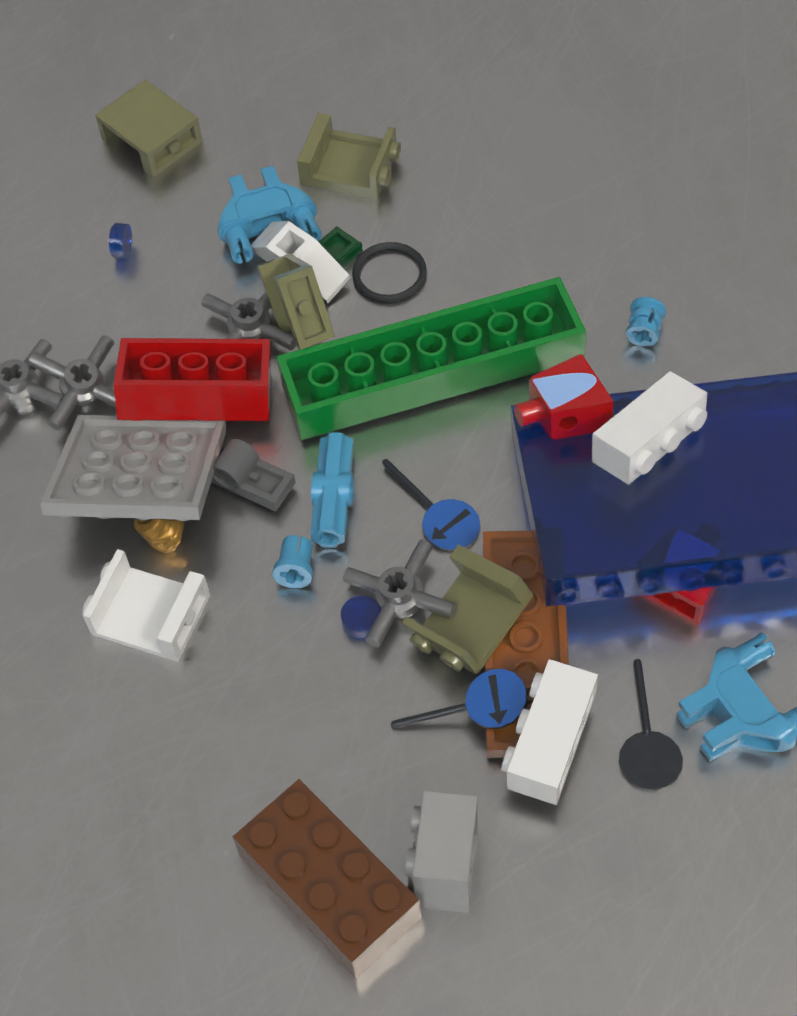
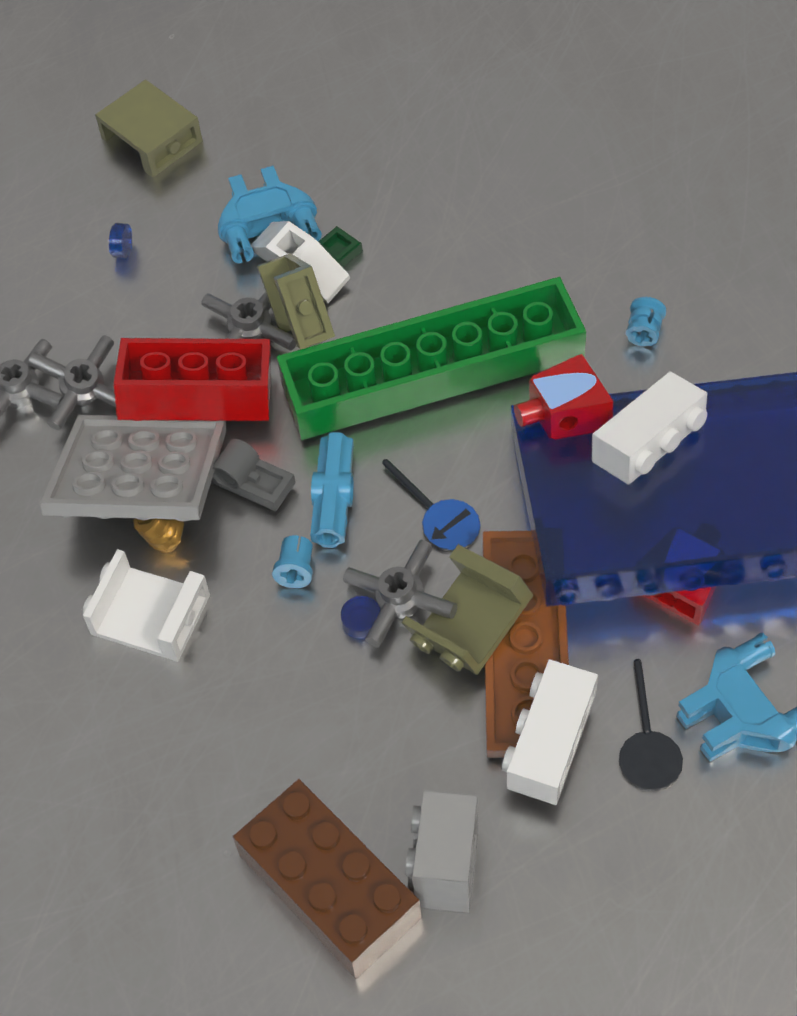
(347, 160): olive panel -> none
(392, 297): black tyre -> none
(491, 701): blue piece -> none

